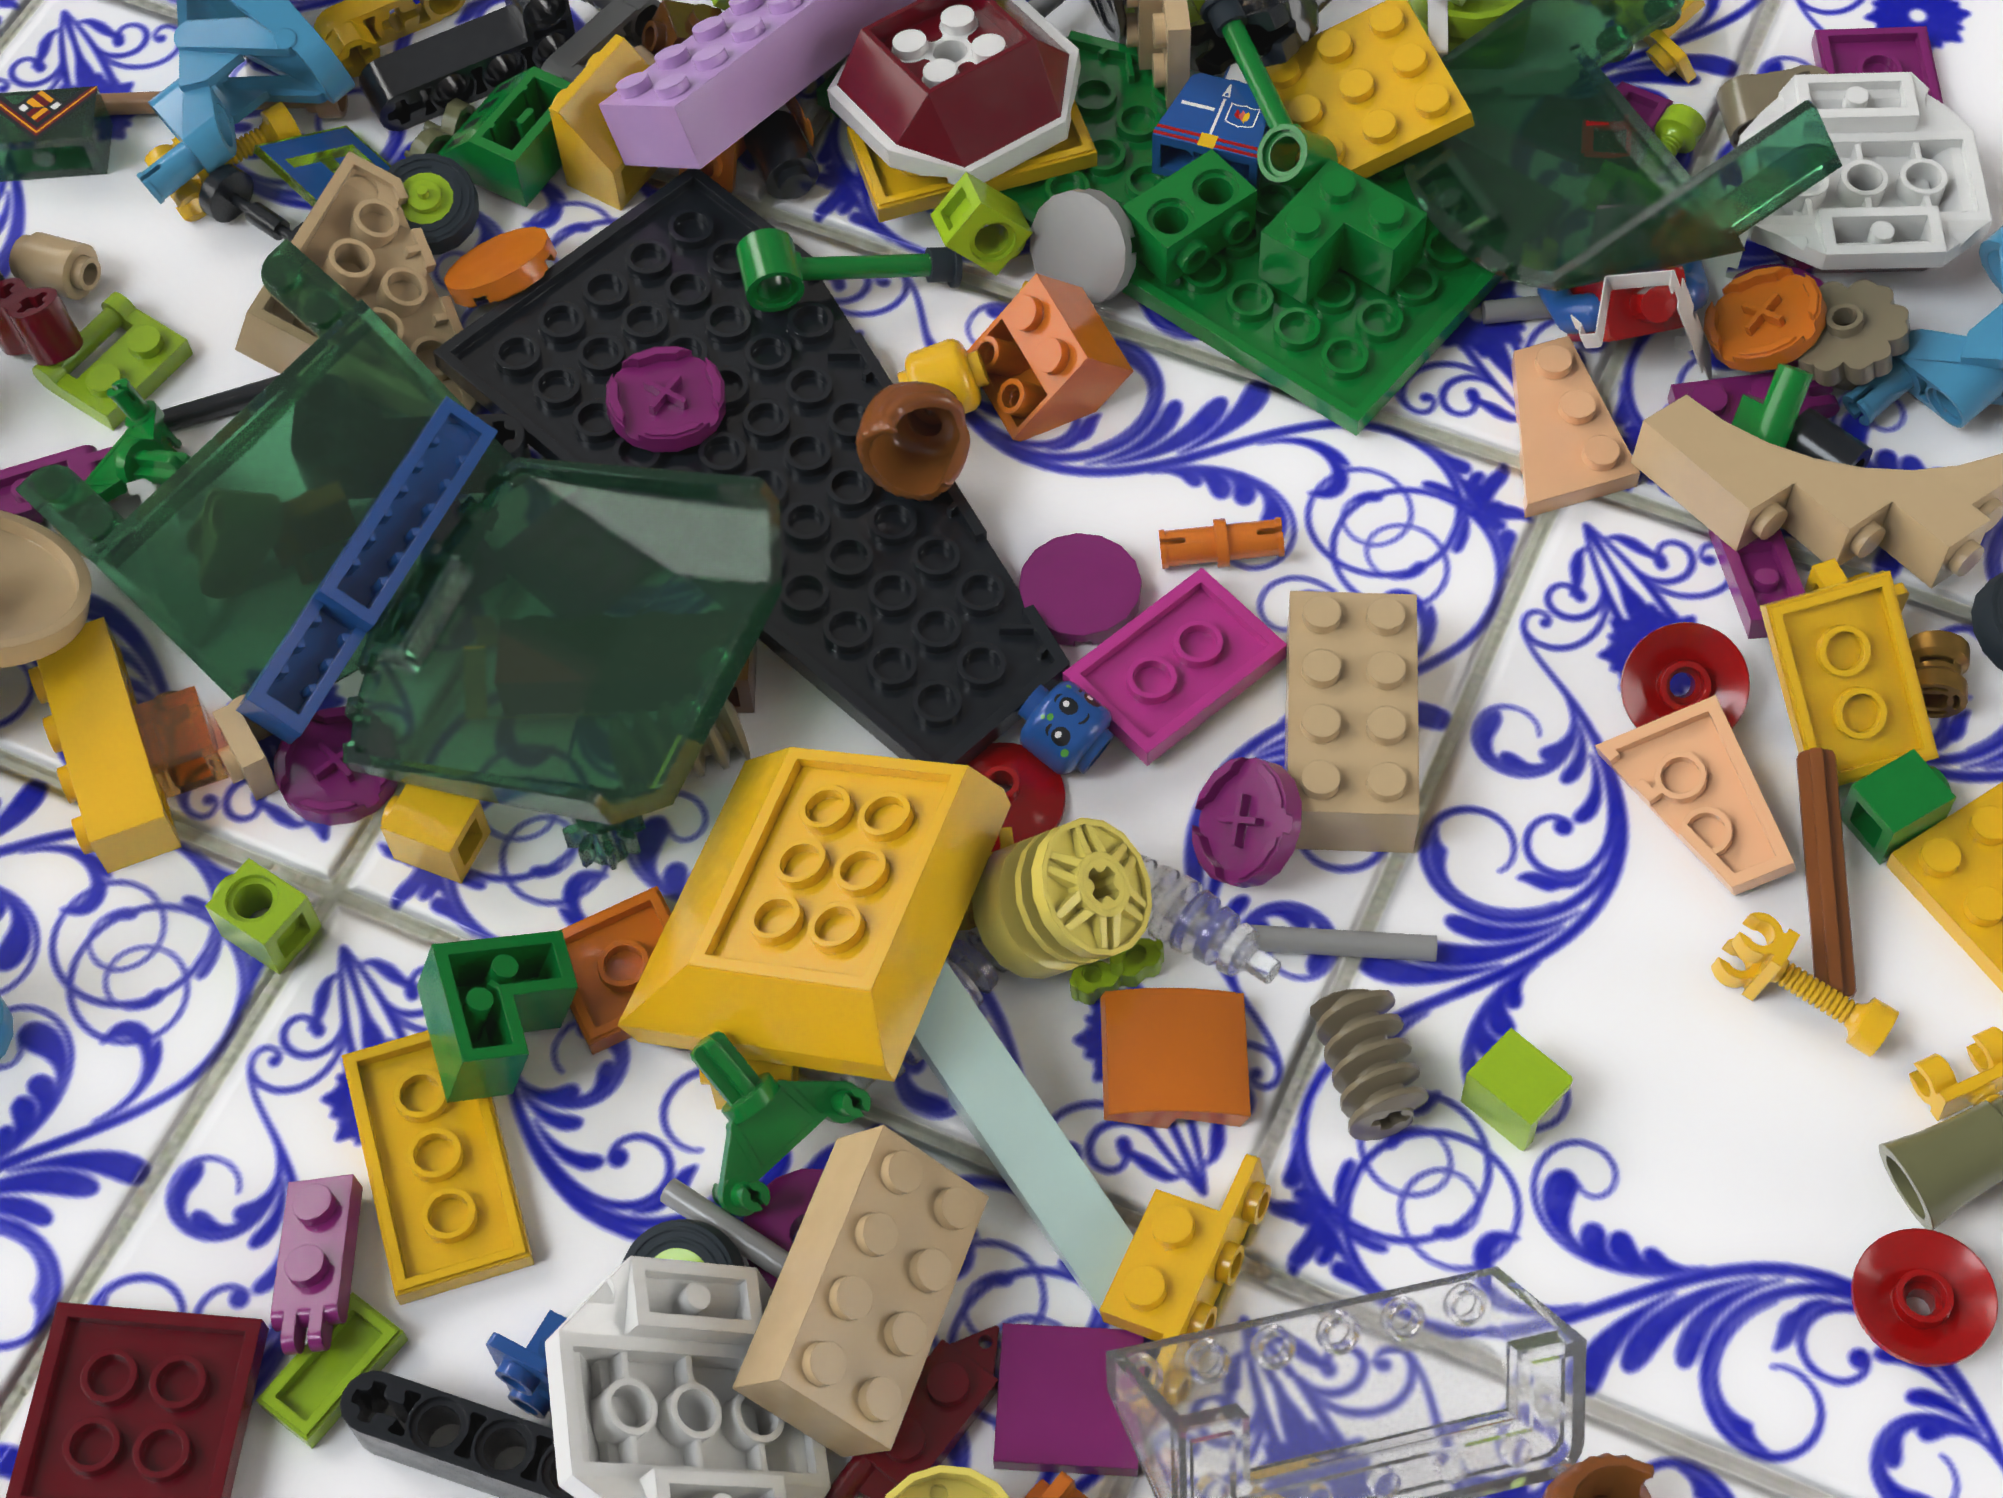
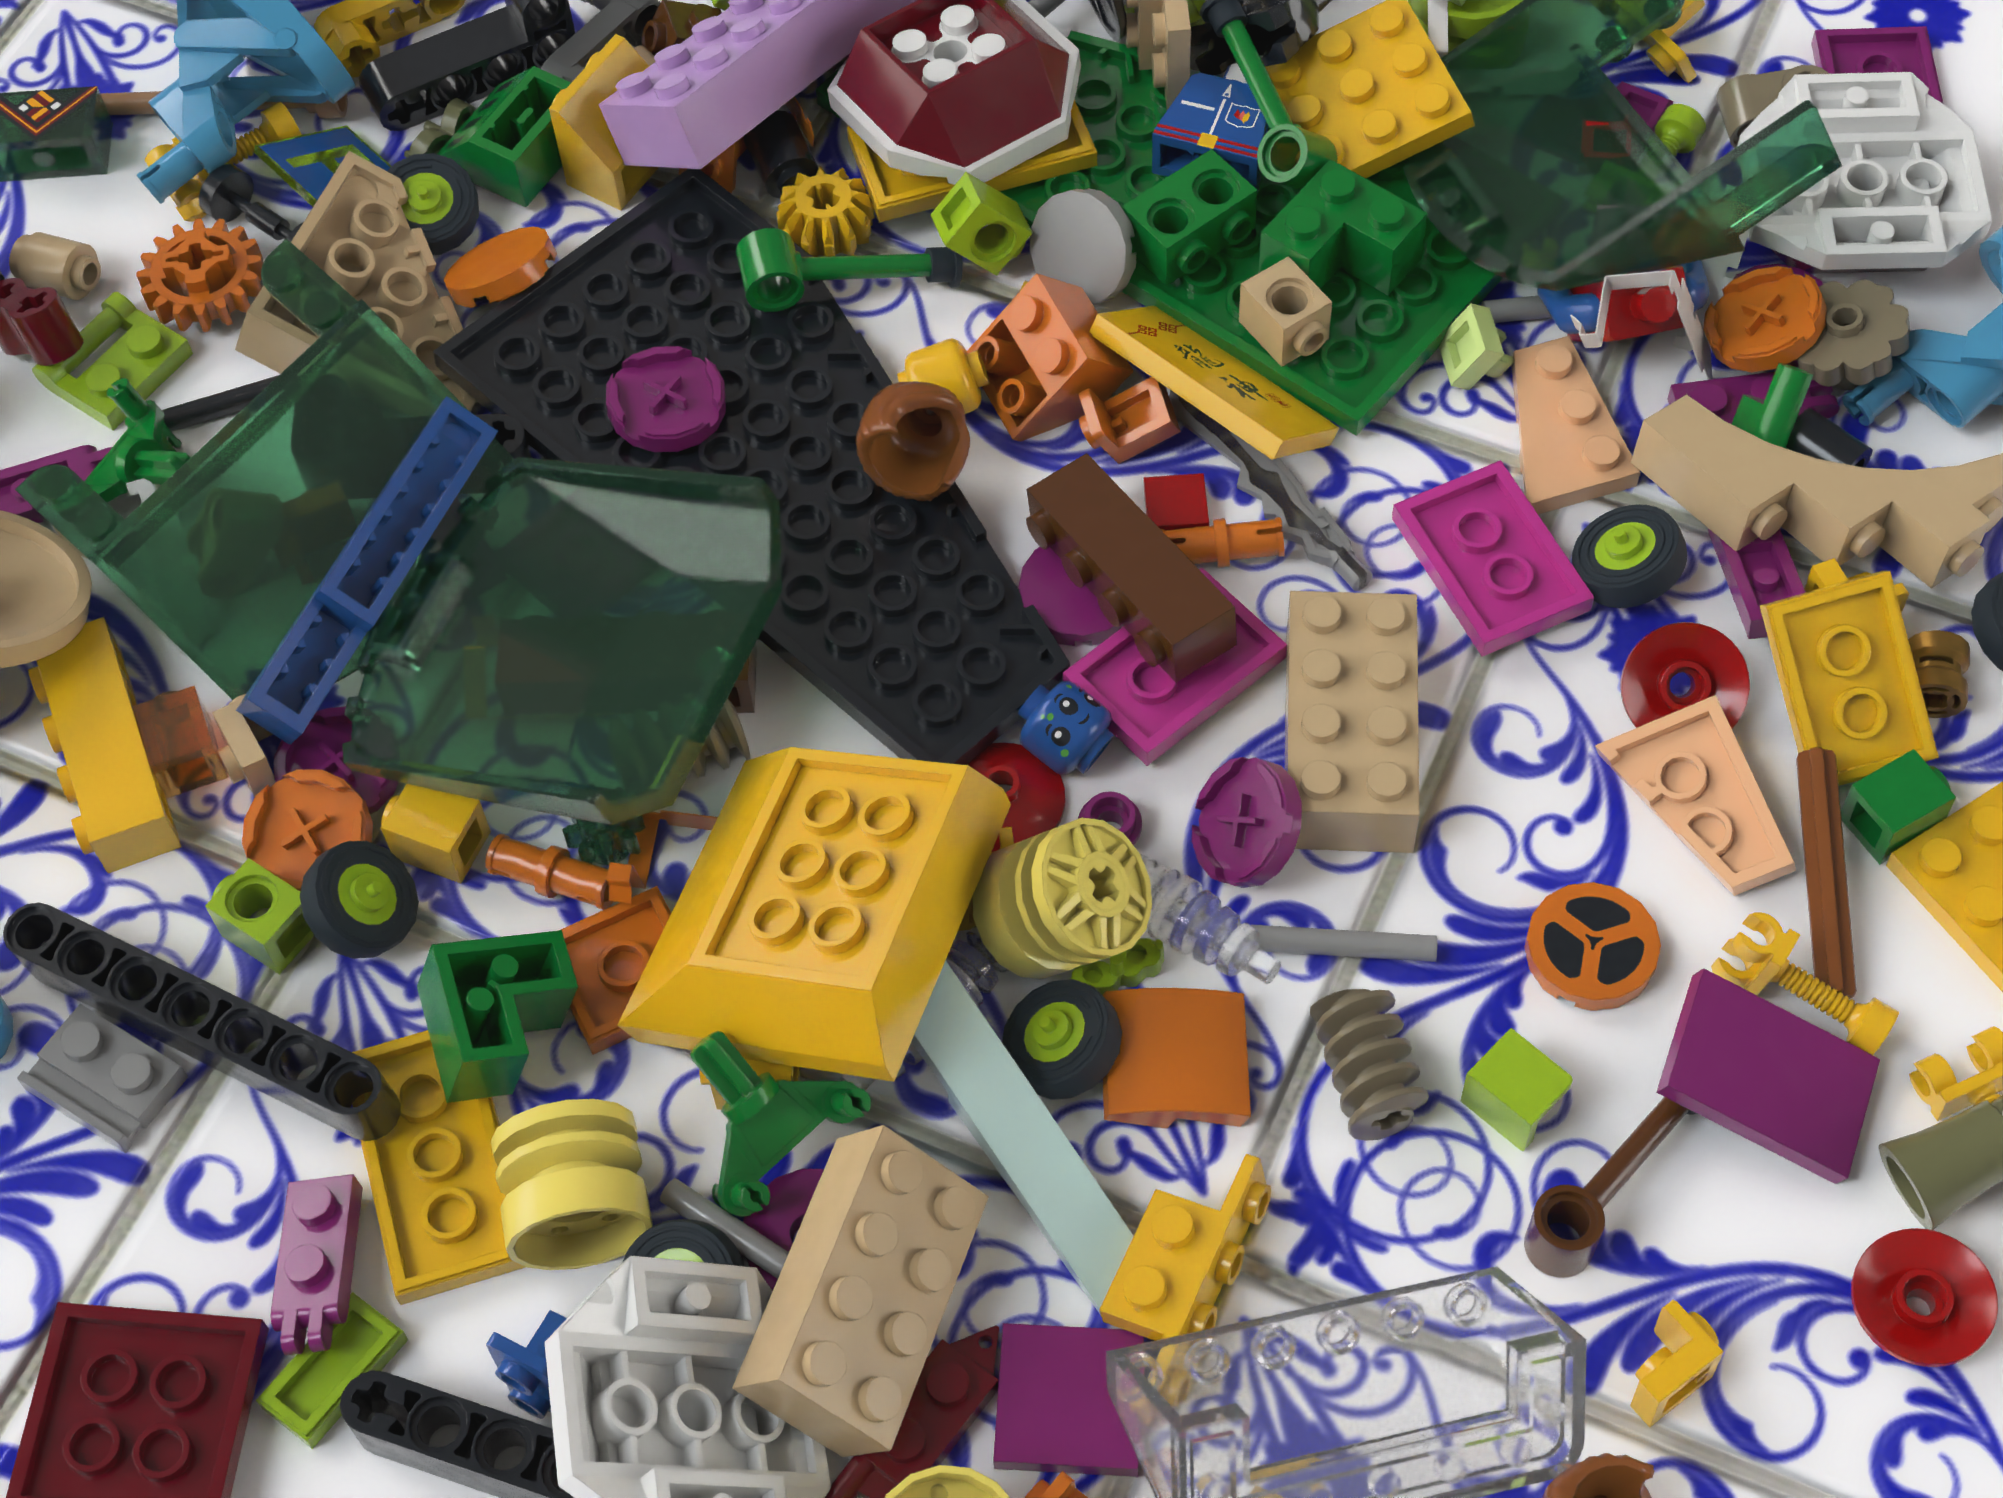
(103, 1077): none -> light grey plate
(201, 274): none -> orange gear
(219, 1038): none -> black beam
(301, 821): none -> orange tile
(359, 899): none -> black wheel
(549, 871): none -> orange pin
(570, 1184): none -> light yellow wheel
(635, 873): none -> orange piece
(826, 213): none -> yellow gear
(1063, 1038): none -> black wheel
(1115, 808): none -> magenta plate
(1129, 419): none -> orange bracket
(1131, 568): none -> reddish brown brick
(1176, 501): none -> red tile
(1214, 381): none -> yellow tile
(1280, 496): none -> light grey sword
(1285, 311): none -> tan brick
(1473, 348): none -> yellowish green tile
(1492, 558): none -> dark pink plate
(1584, 1206): none -> reddish brown piece
(1592, 946): none -> orange tile
(1630, 555): none -> black wheel
(1678, 1371): none -> yellow bracket
(1769, 1076): none -> magenta tile

